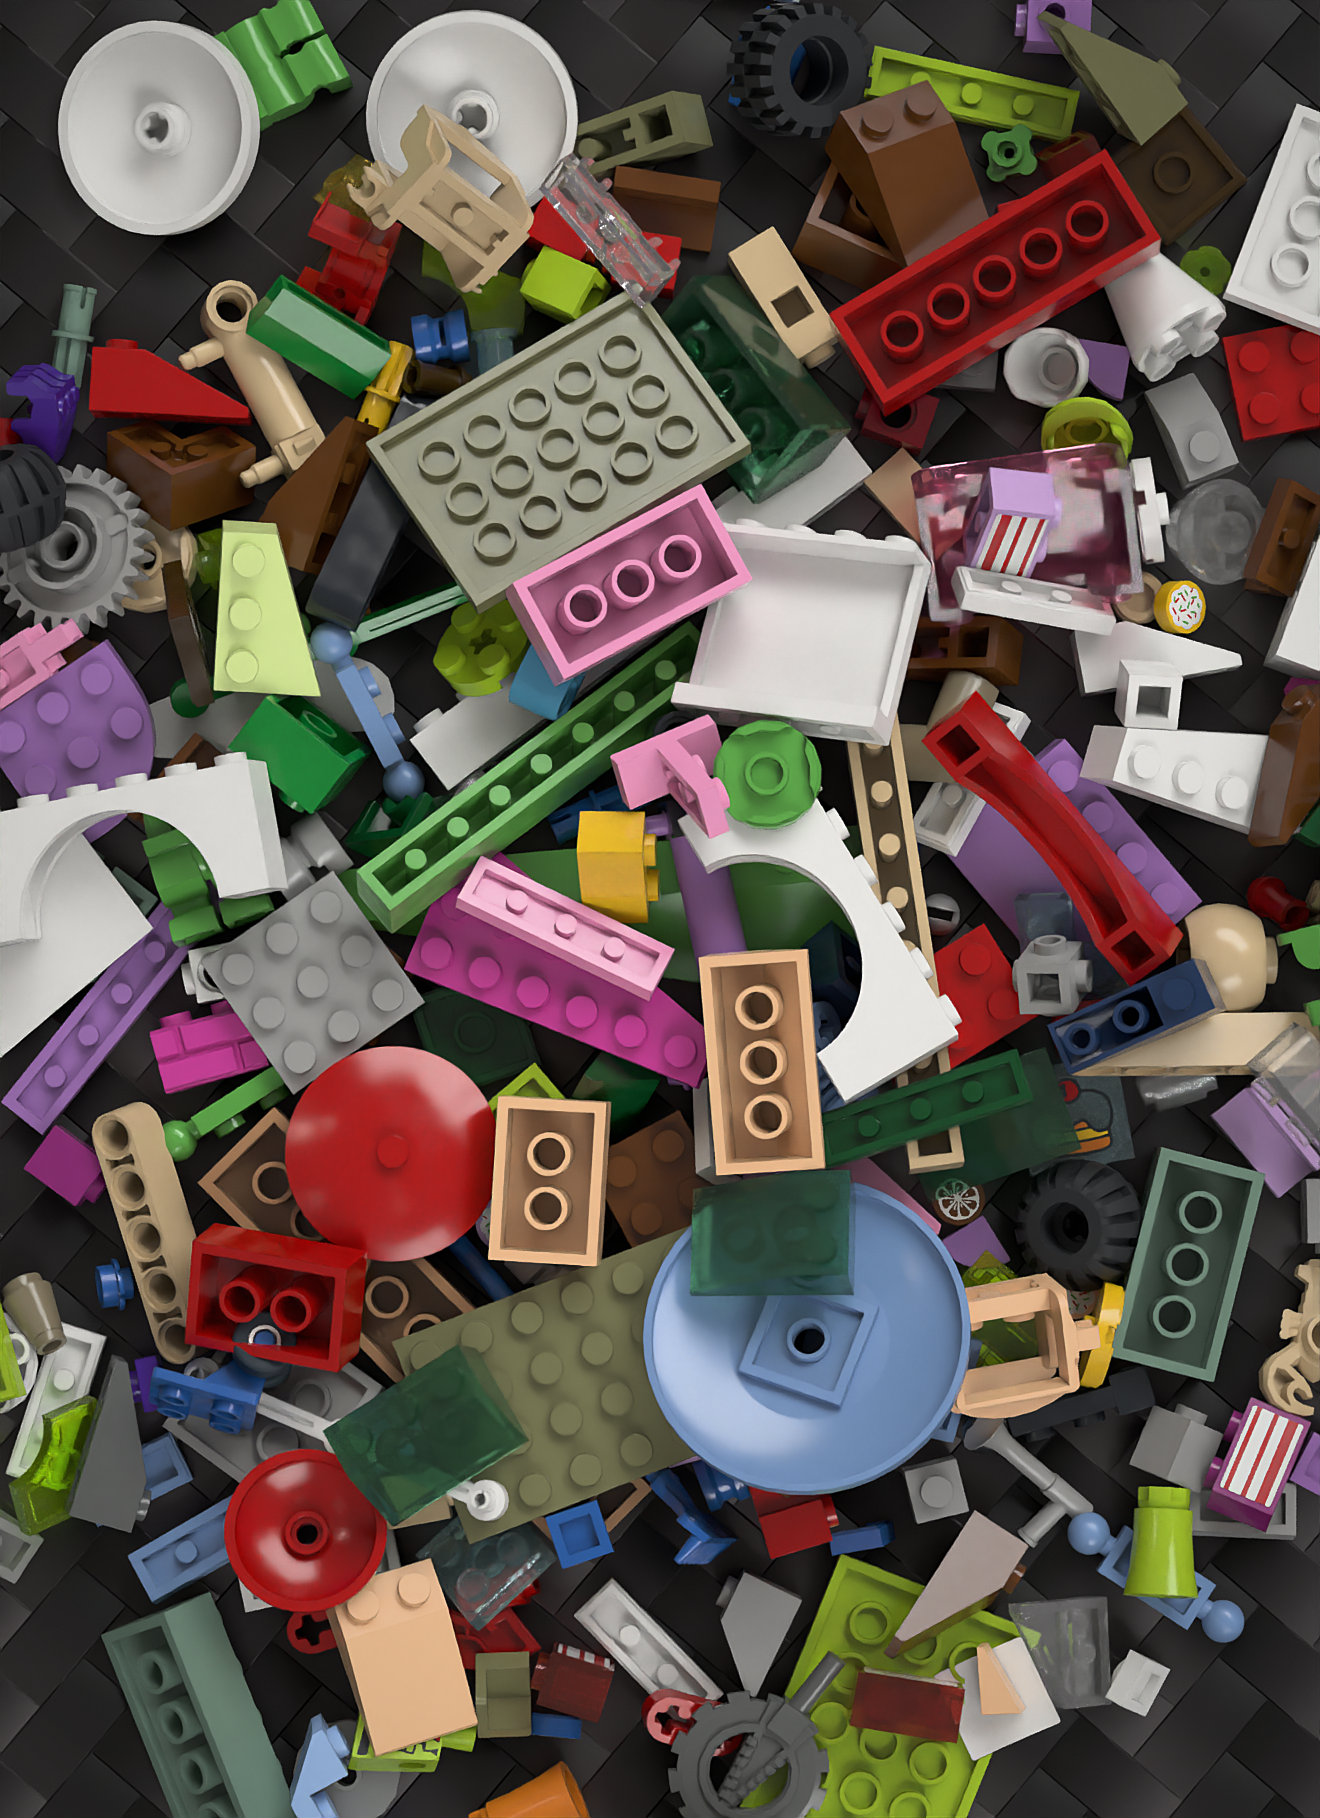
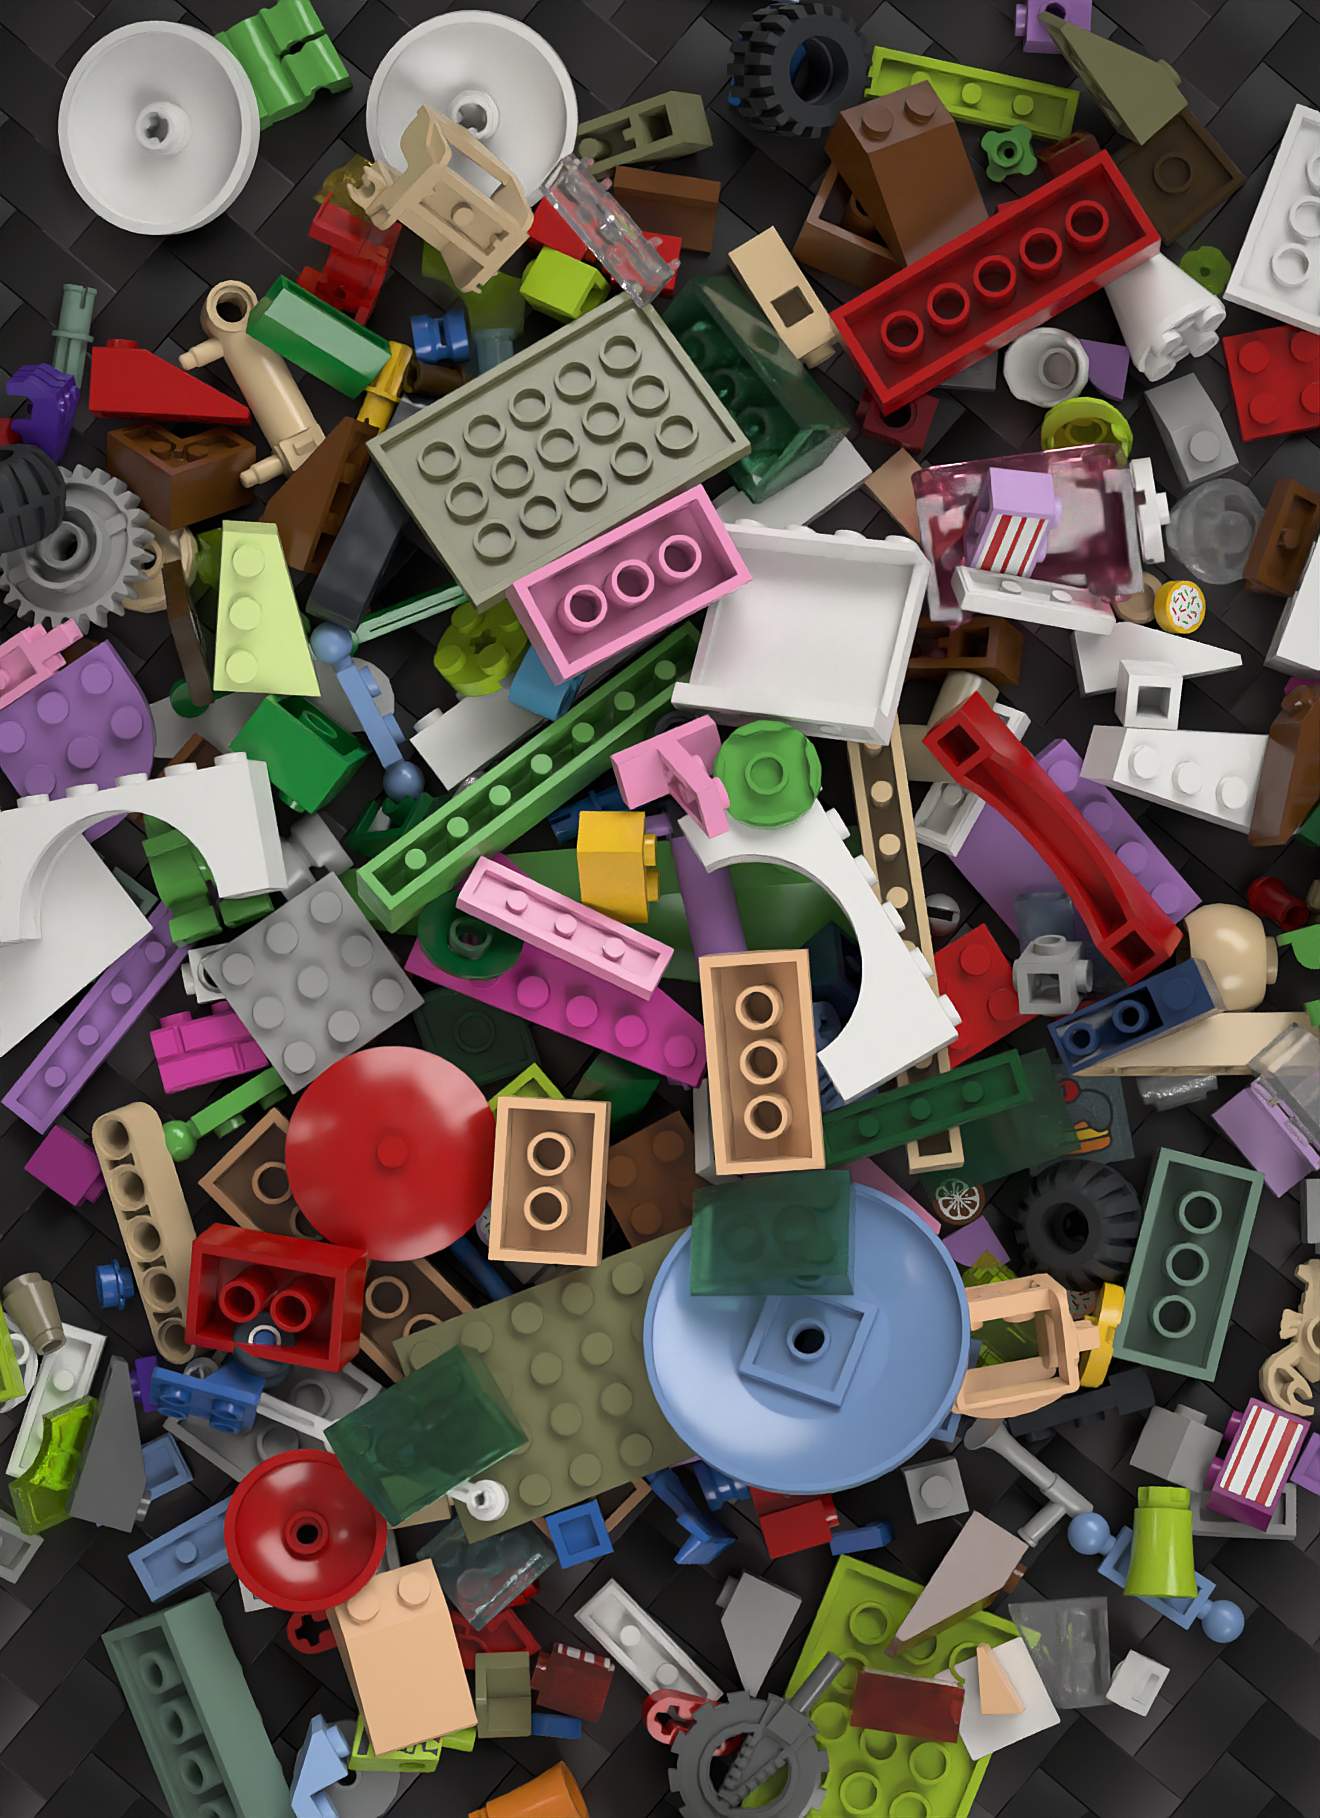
(445, 929): none -> dark green dish

